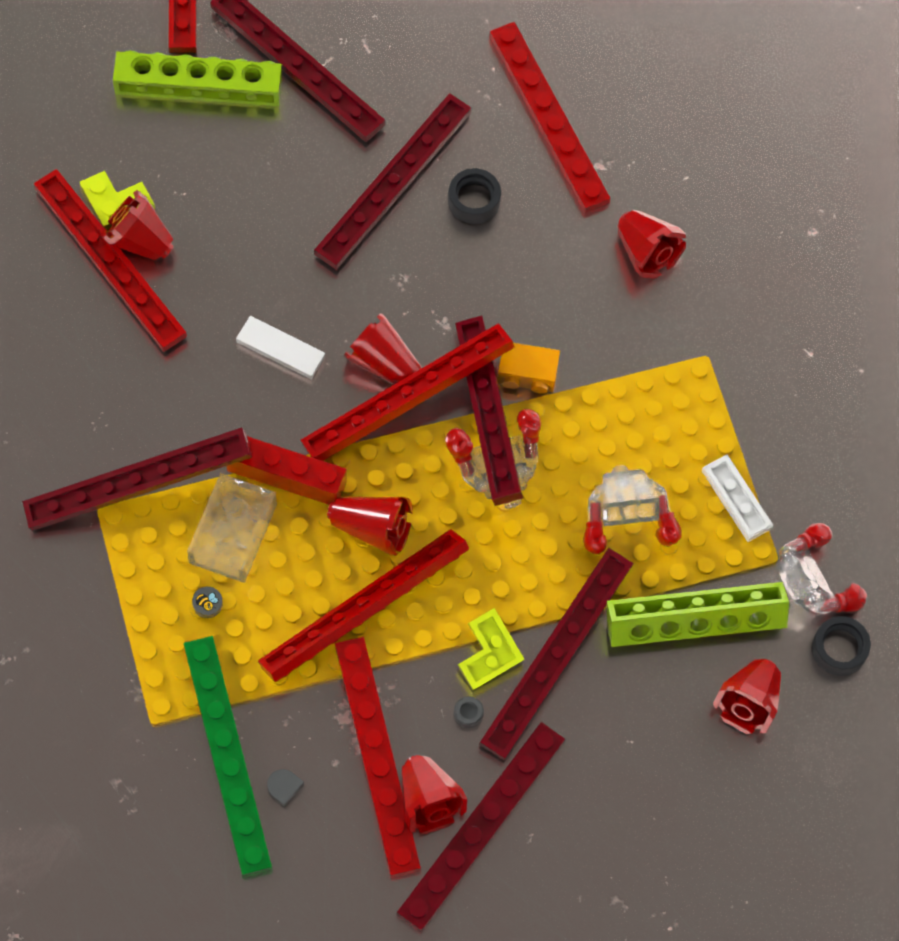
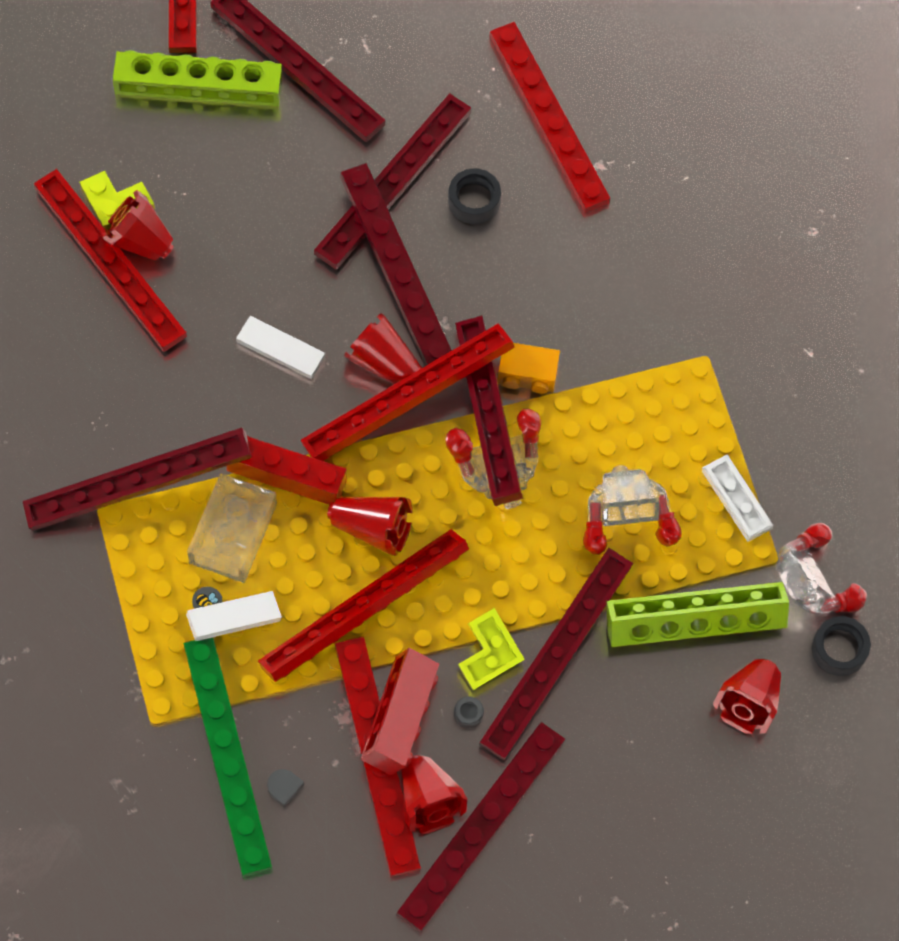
(233, 616): none -> white tile
(395, 263): none -> dark red plate
(400, 712): none -> brick
(650, 242): red cone -> none

